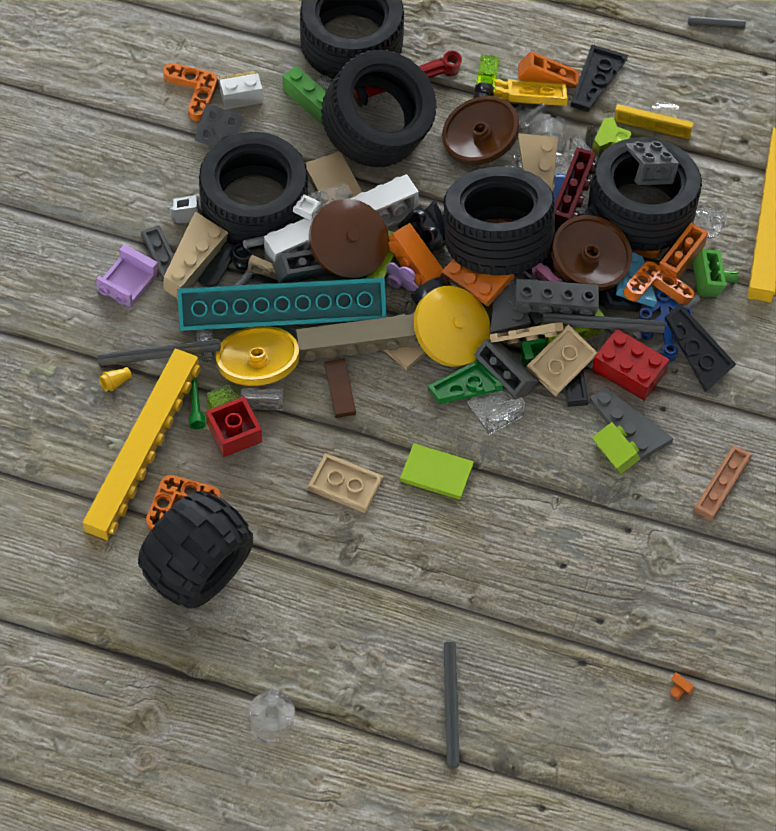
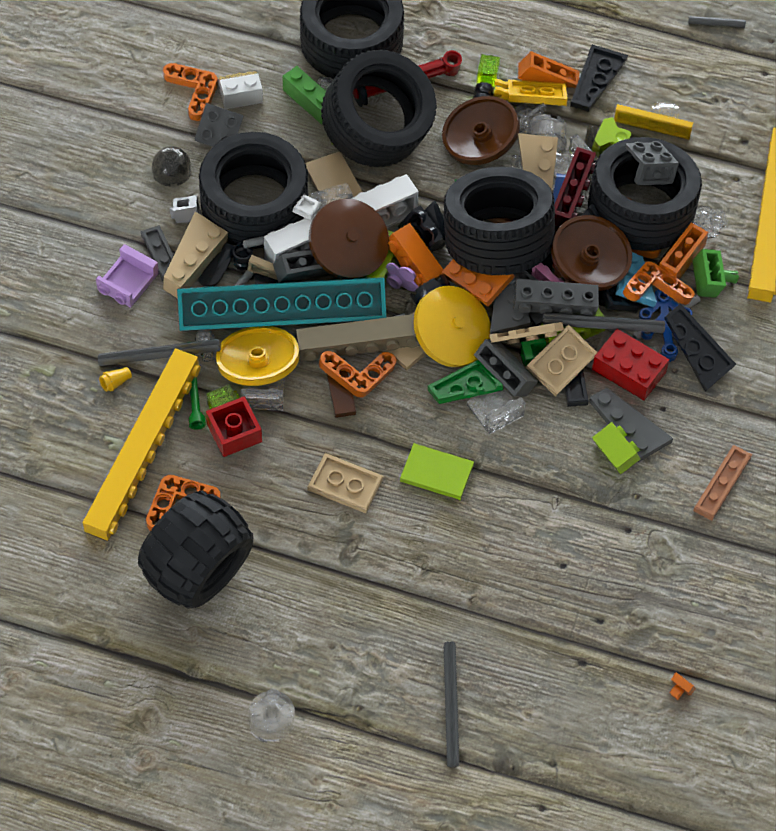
(171, 166): none -> clear smoke cylinder
(360, 378): none -> orange beam

